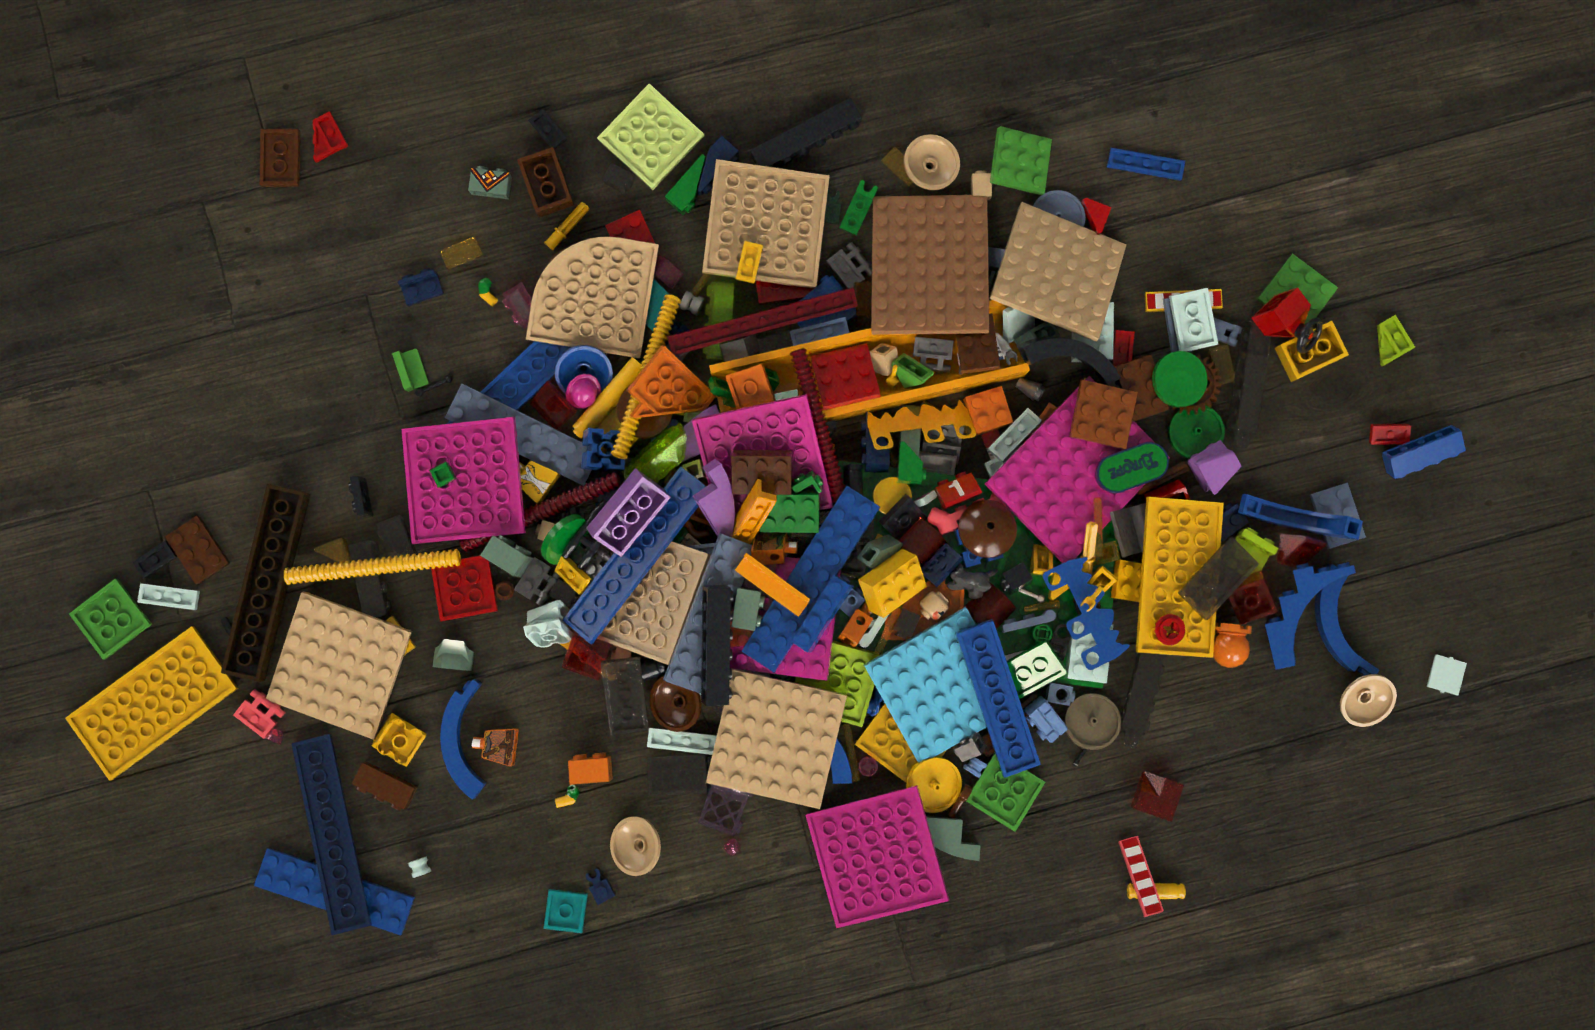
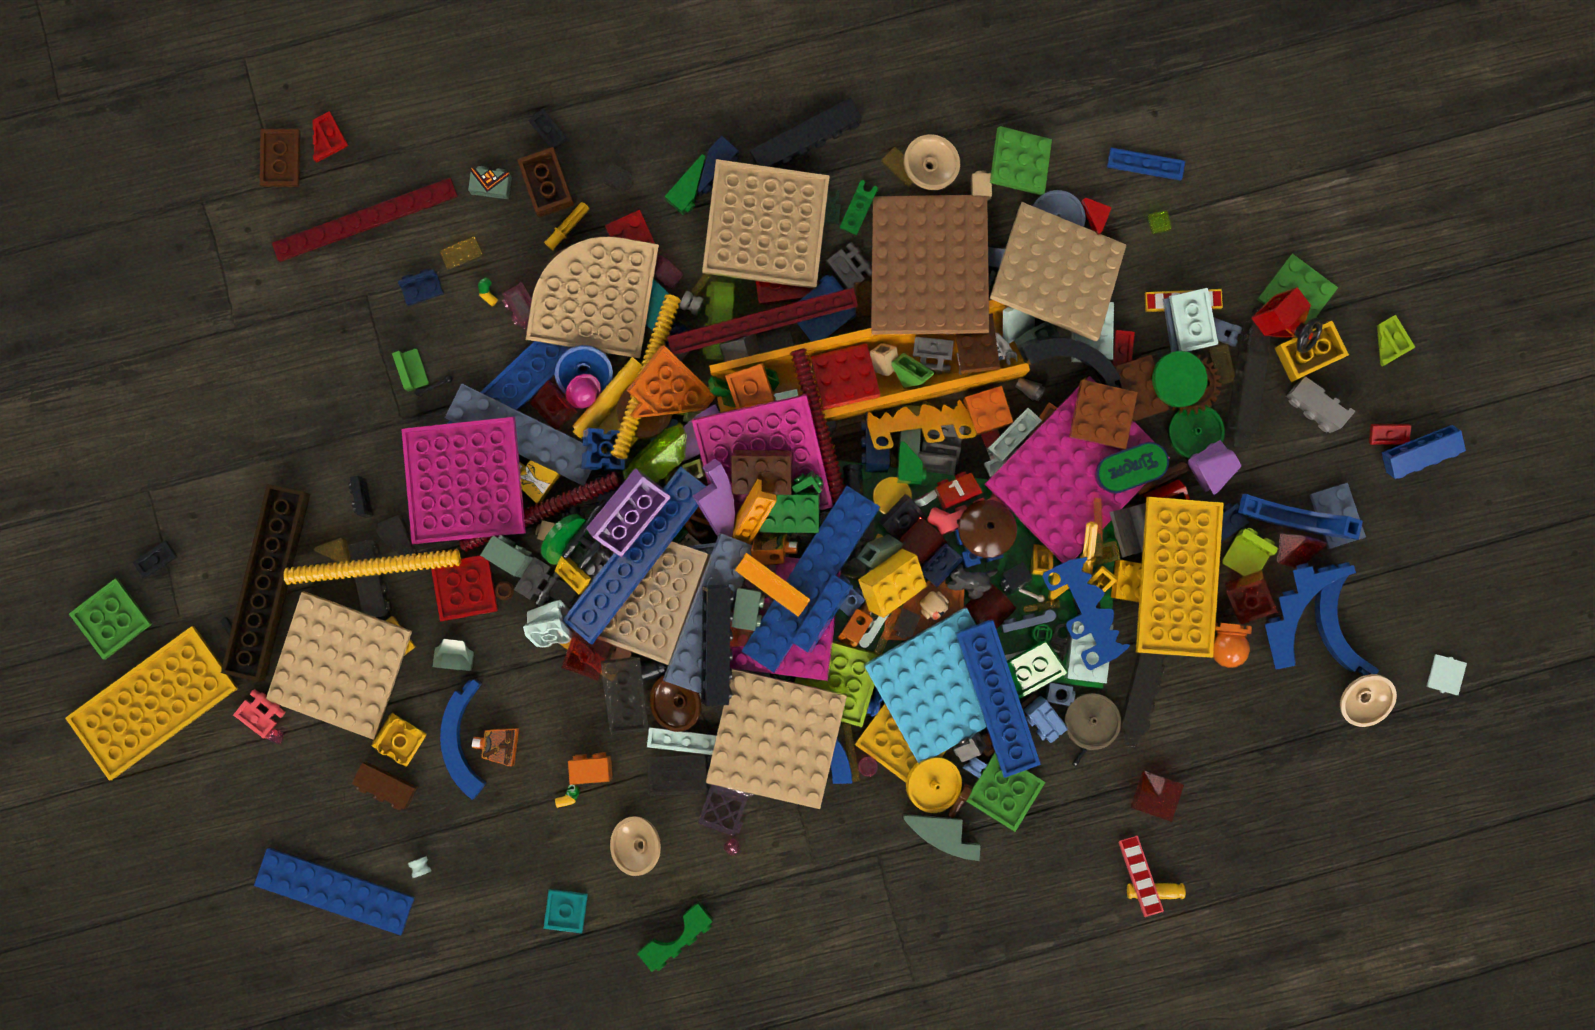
(168, 596): light aqua plate -> none
(197, 550): reddish brown plate -> none
(331, 834): dark blue plate -> none
(364, 219): none -> dark red plate
(442, 474): green tile -> none
(600, 889): dark blue plate -> none
(650, 136): yellowish green plate -> none
(656, 952): none -> green arch
(749, 262): yellow plate -> none
(819, 331): medium blue plate -> none
(877, 857): dark pink plate -> none
(892, 380): yellow hand -> none
(1090, 600): yellow hand -> none
(1159, 222): none -> clear neon green plate
(1177, 625): red gear -> none
(1218, 578): clear smoke plate -> none
(1319, 405): none -> light grey wedge

